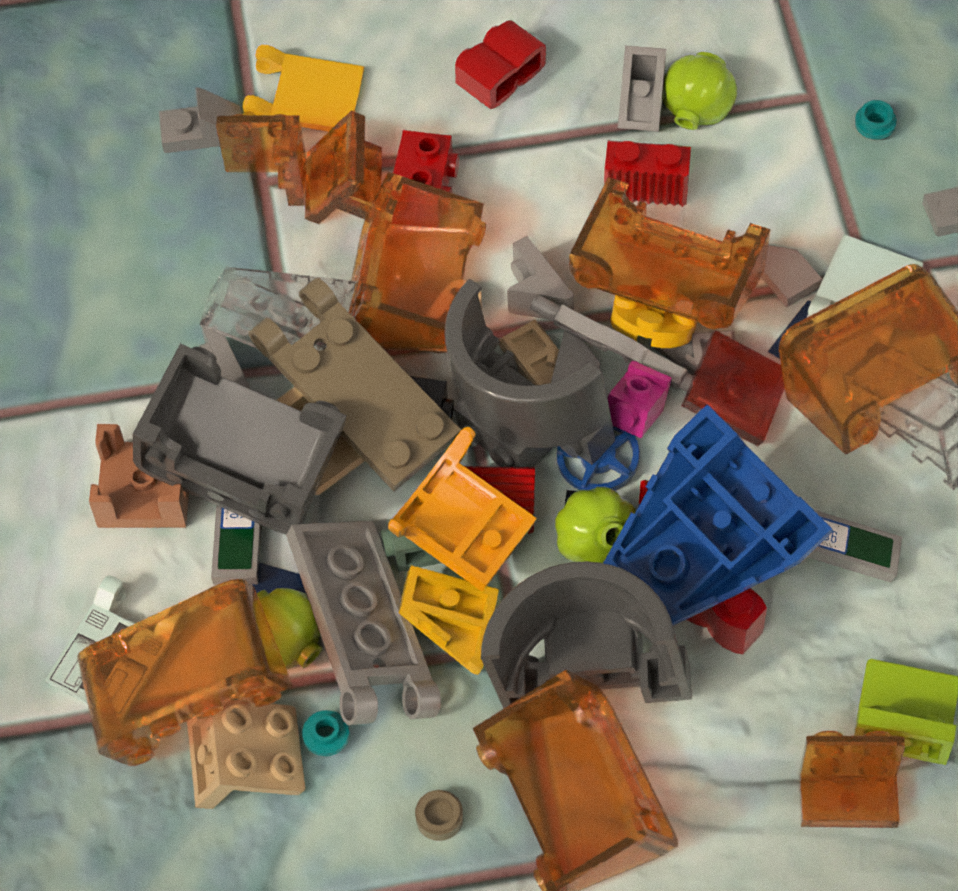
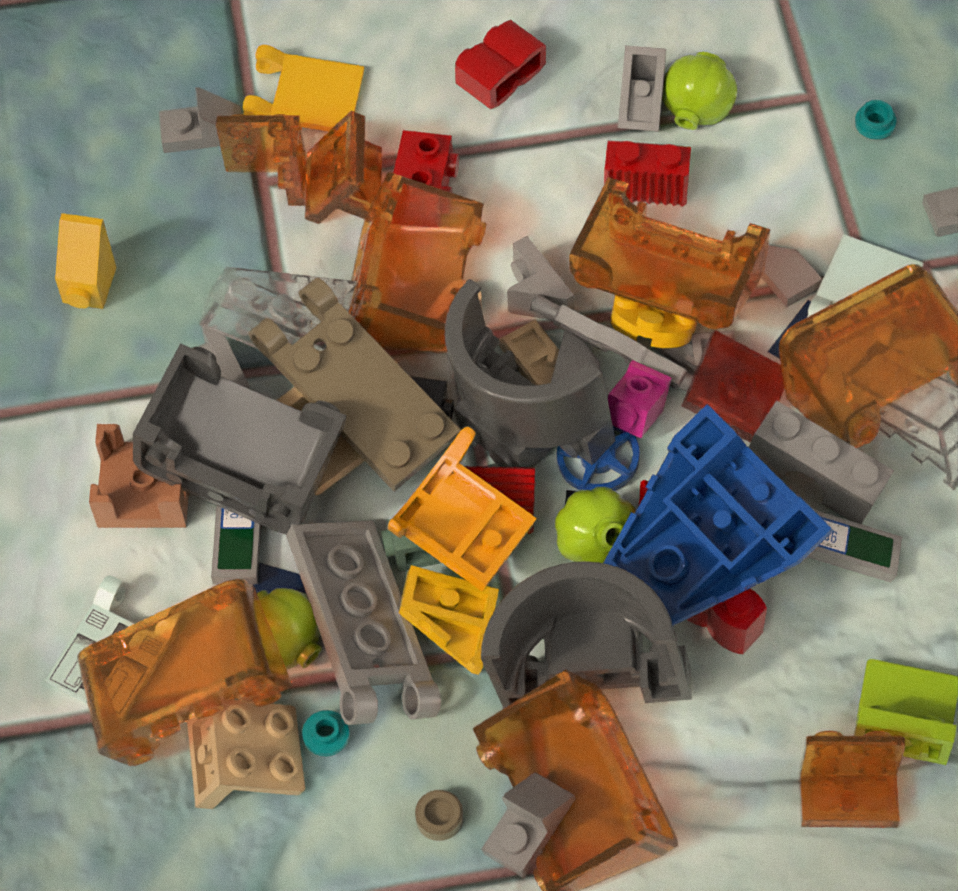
(84, 261): none -> yellow slope
(530, 820): none -> light grey slope
(844, 472): none -> light grey arch

